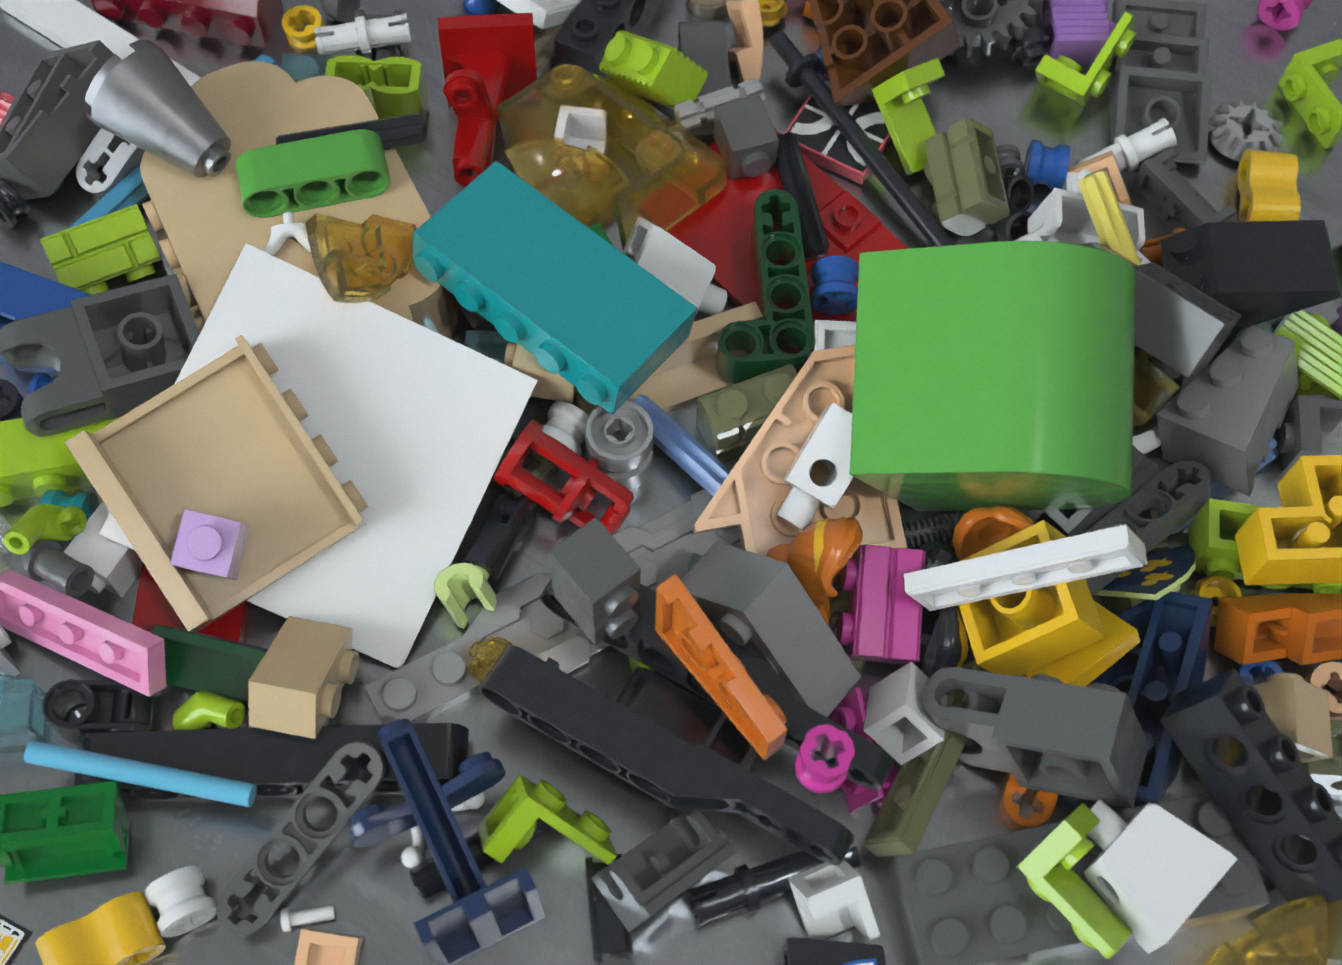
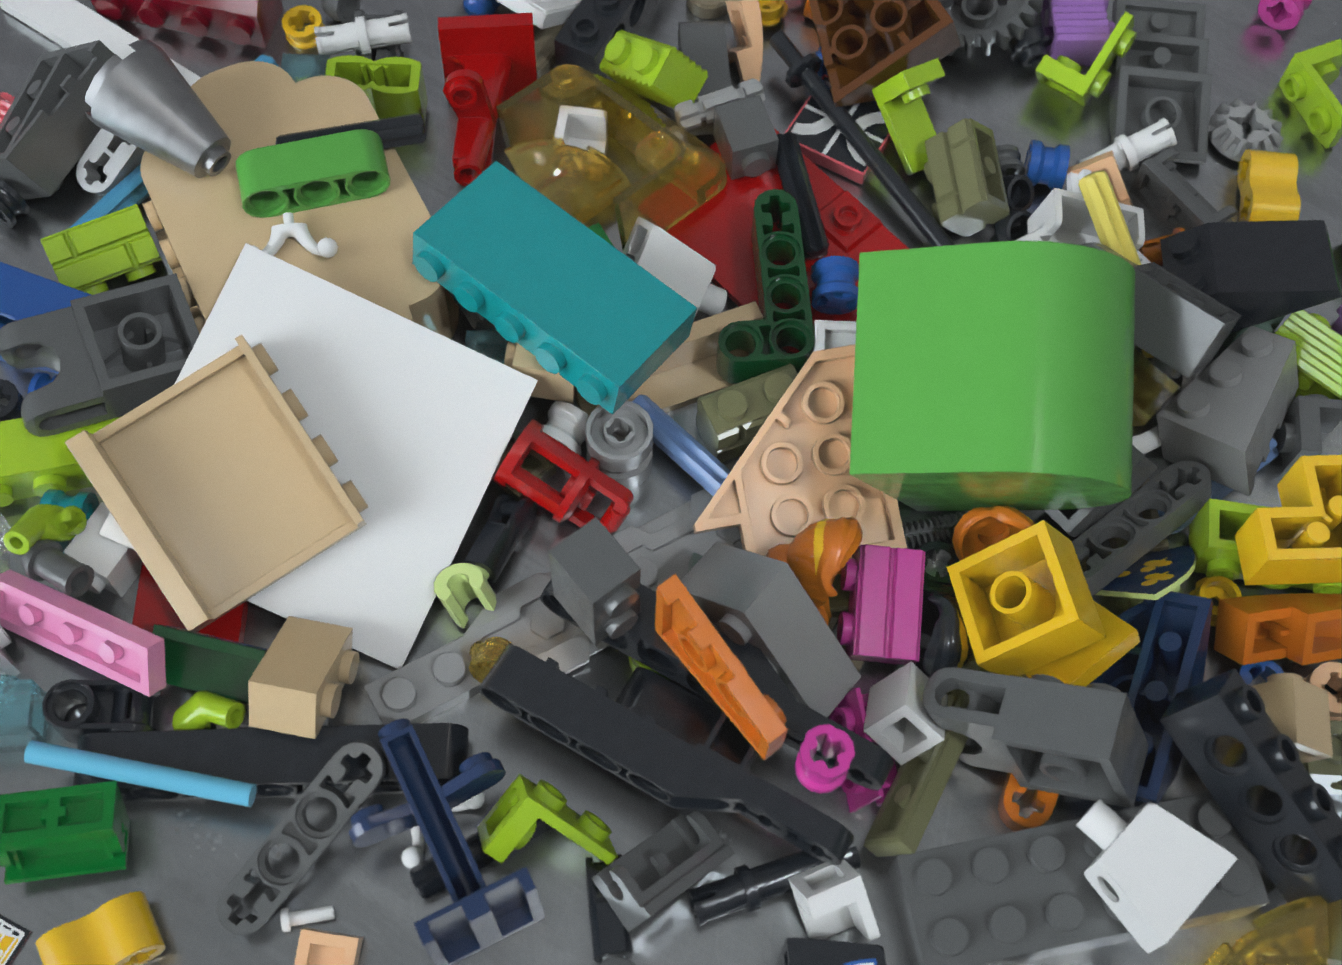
(180, 901): white wheel -> none
(210, 544): lavender brick -> none
(360, 259): clear yellow brick -> none
(831, 445): white torso -> none
(1027, 568): white tile -> none
(1054, 881): lime bracket -> none

